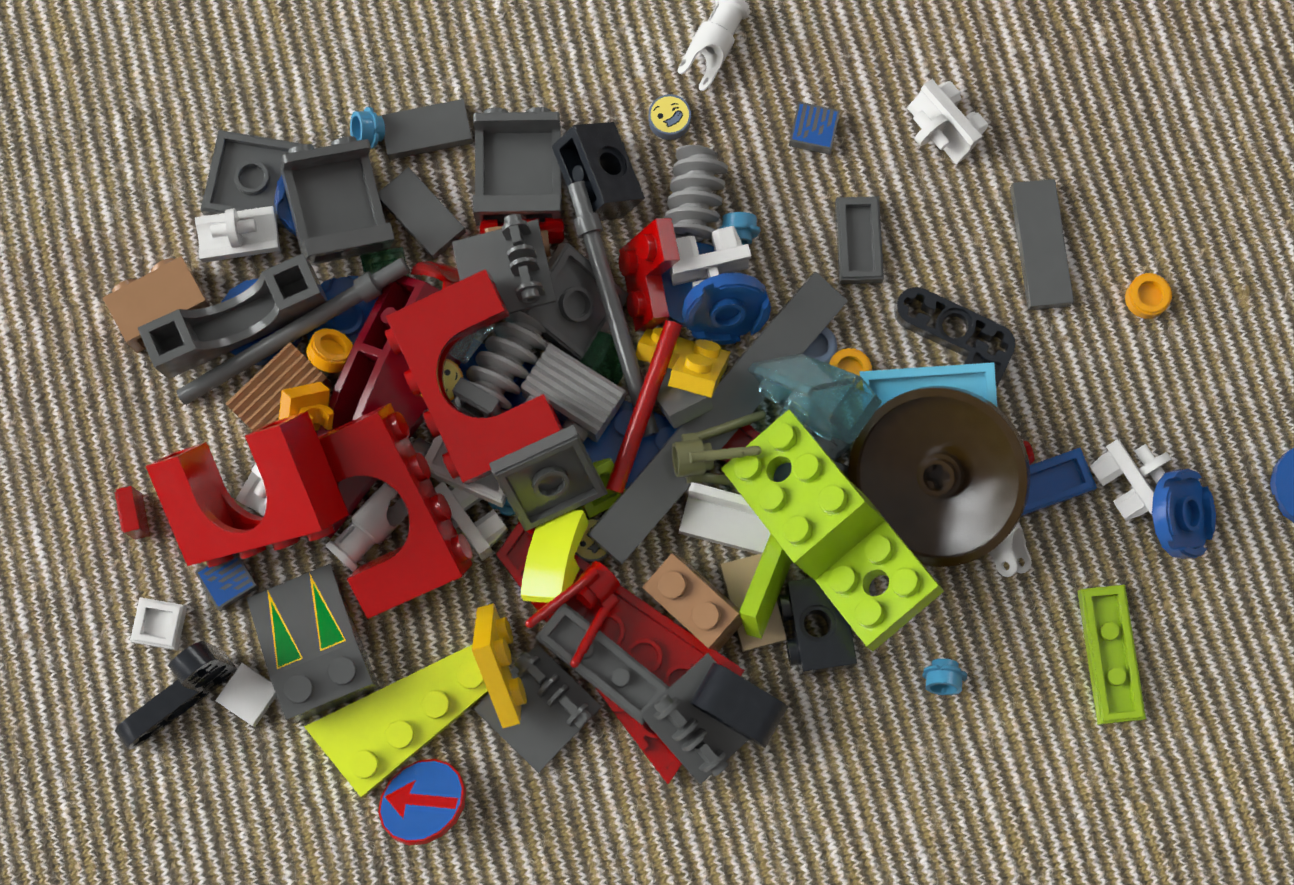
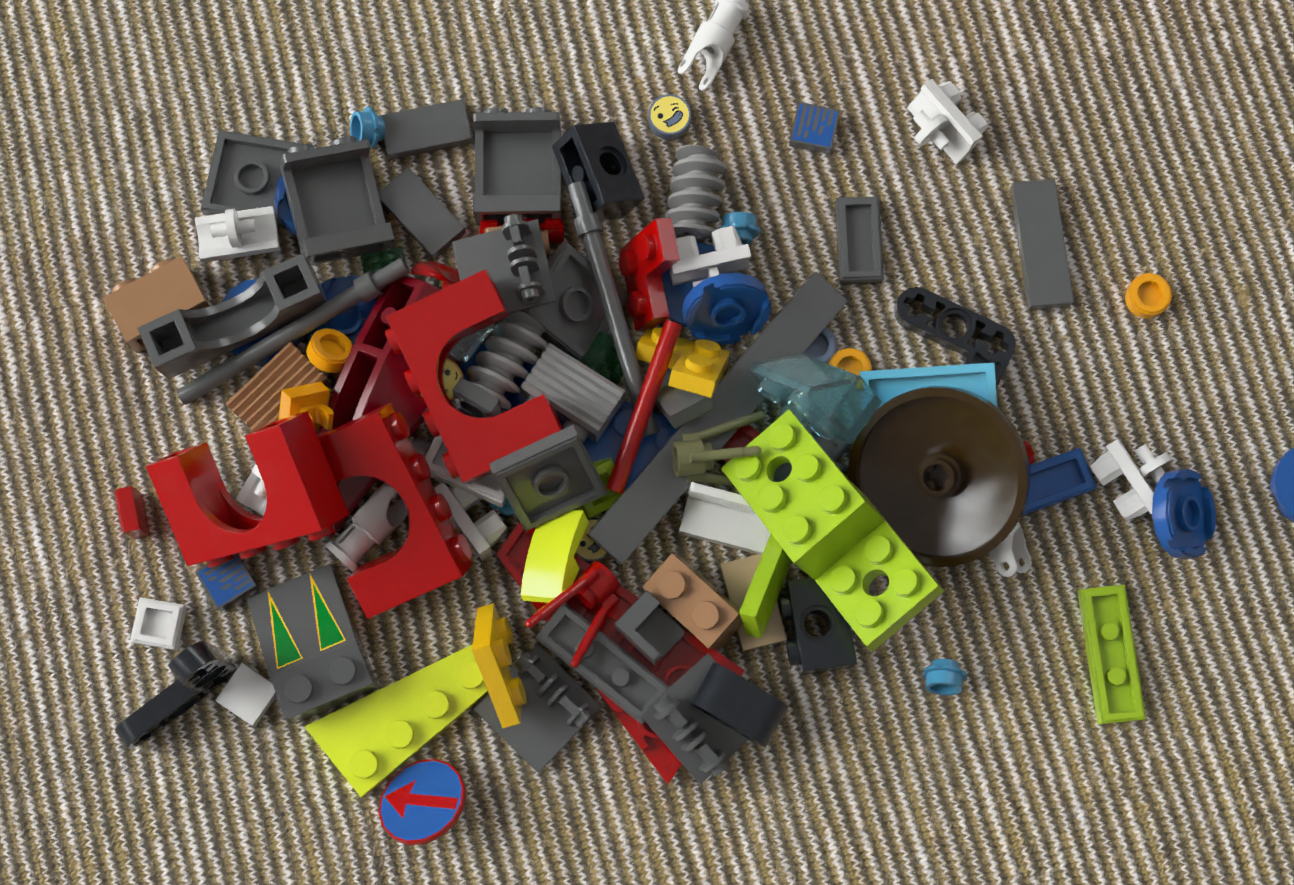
(649, 628): none -> dark grey panel

